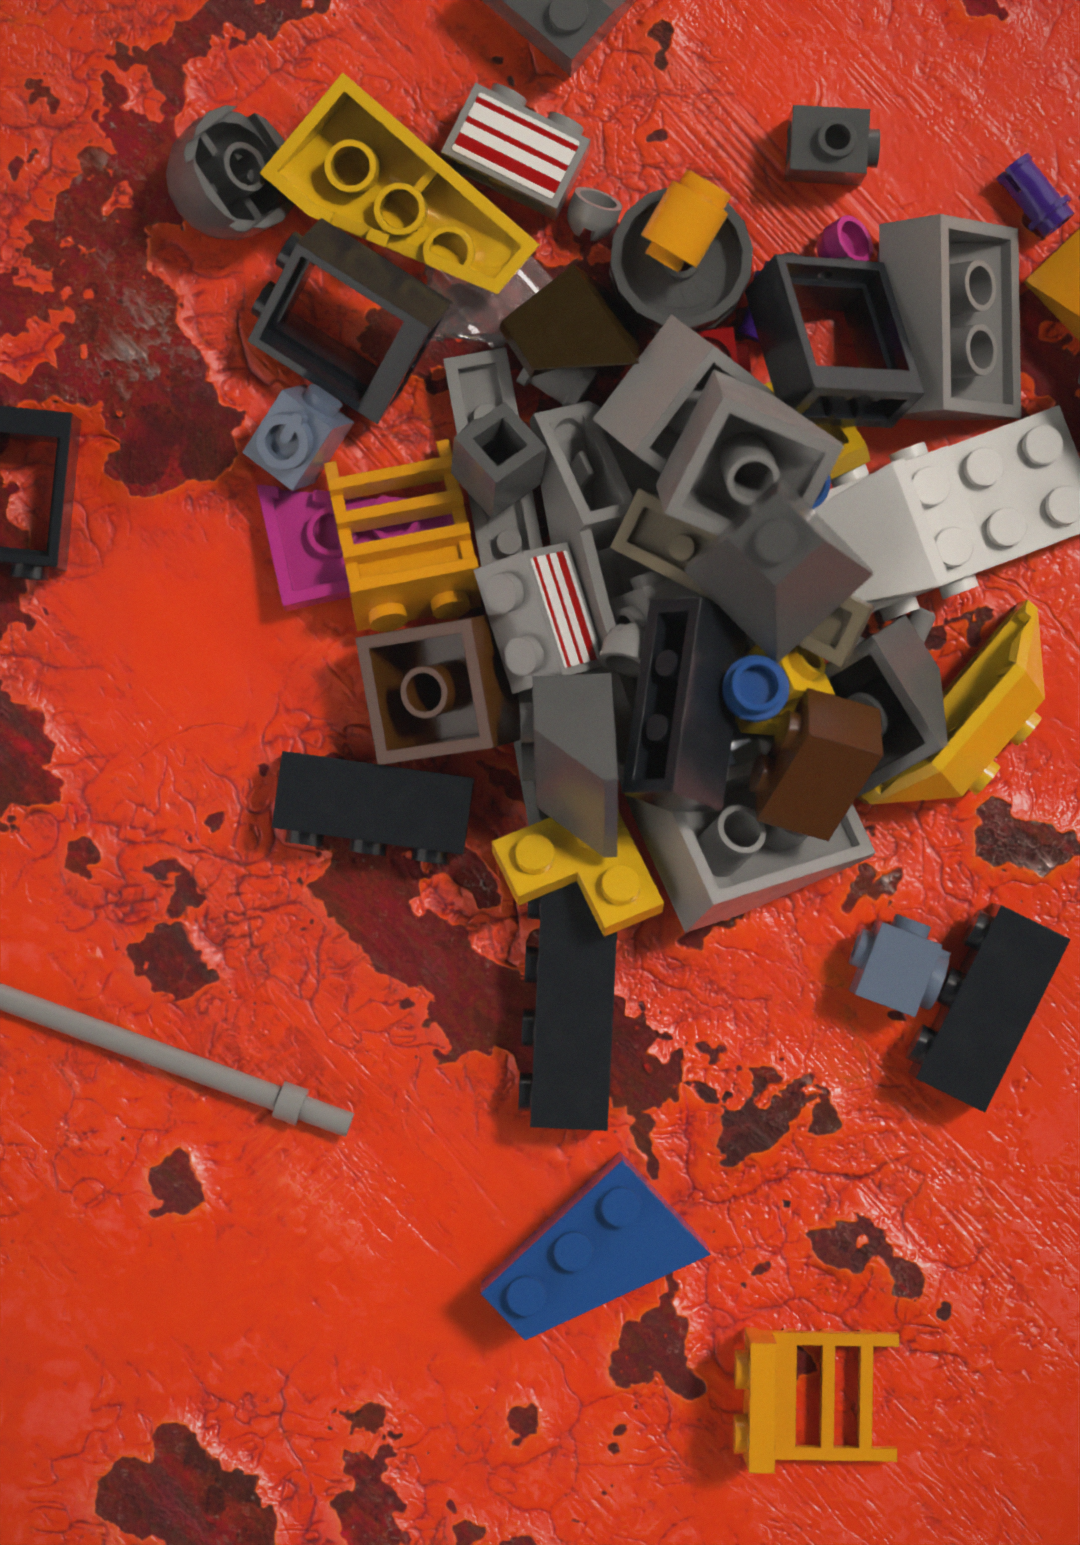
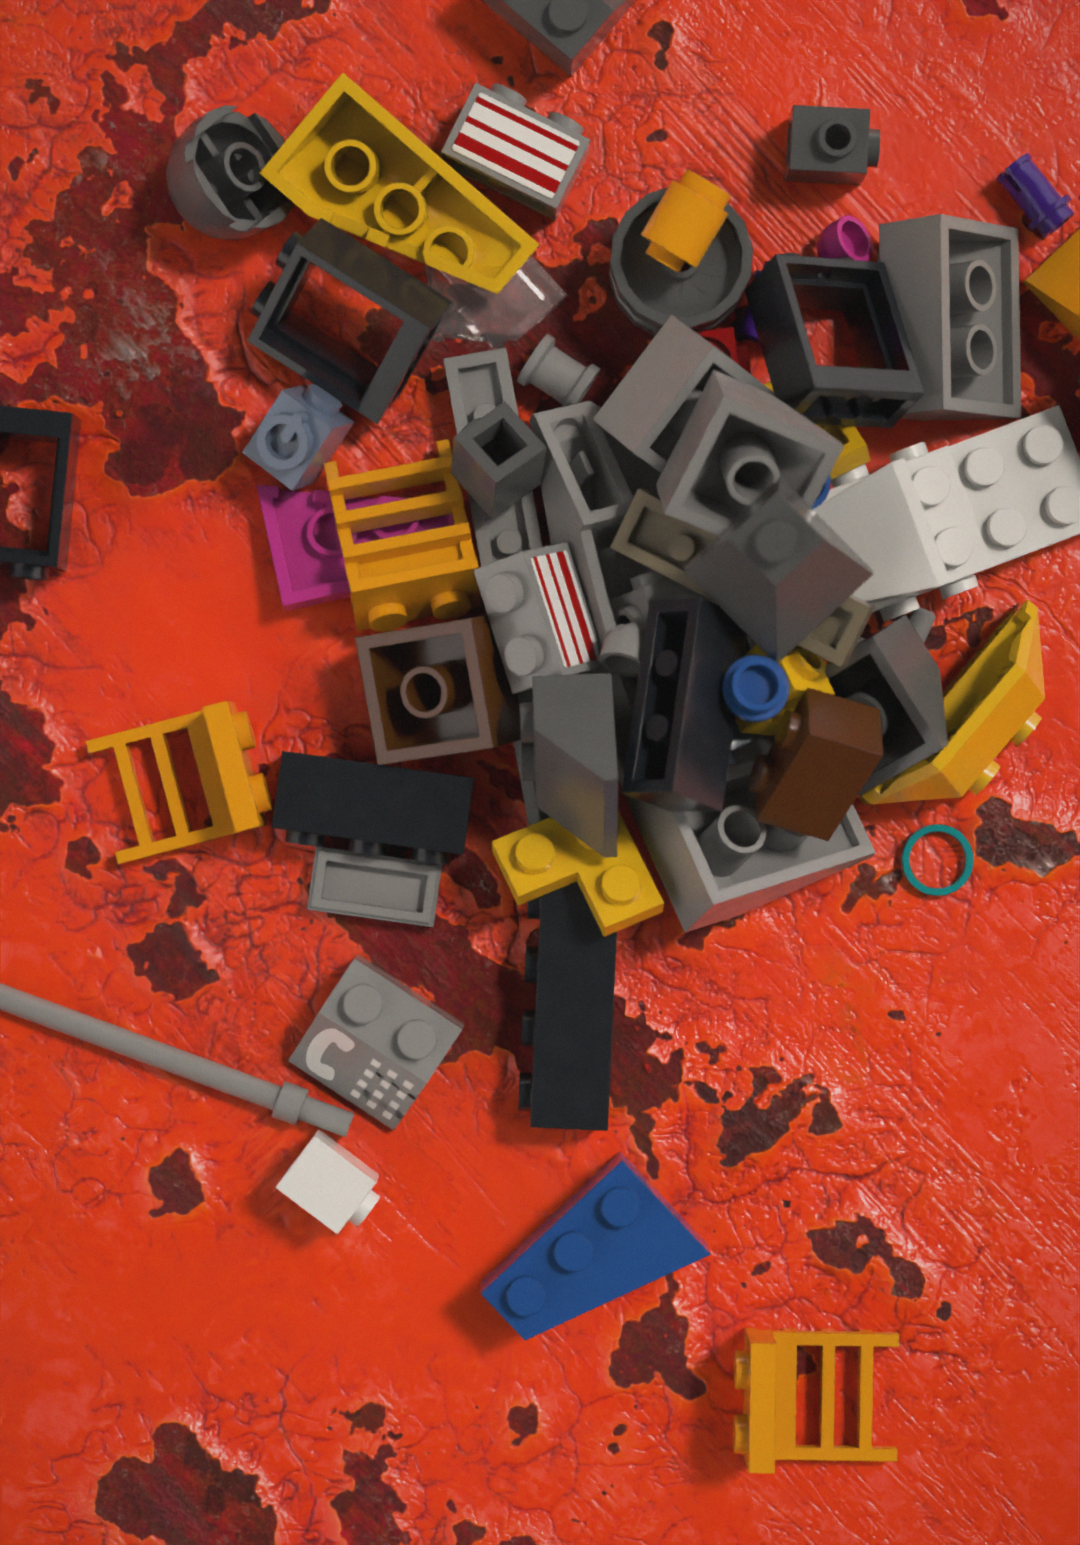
(232, 790): none -> light orange plate
(330, 1183): none -> white brick
(374, 886): none -> light grey tile
(376, 1042): none -> light grey slope
(570, 326): dark brown slope -> none
(593, 211): light grey hinge -> none
(898, 965): sand blue brick -> none
(968, 853): none -> teal piece
(986, 1005): black brick -> none

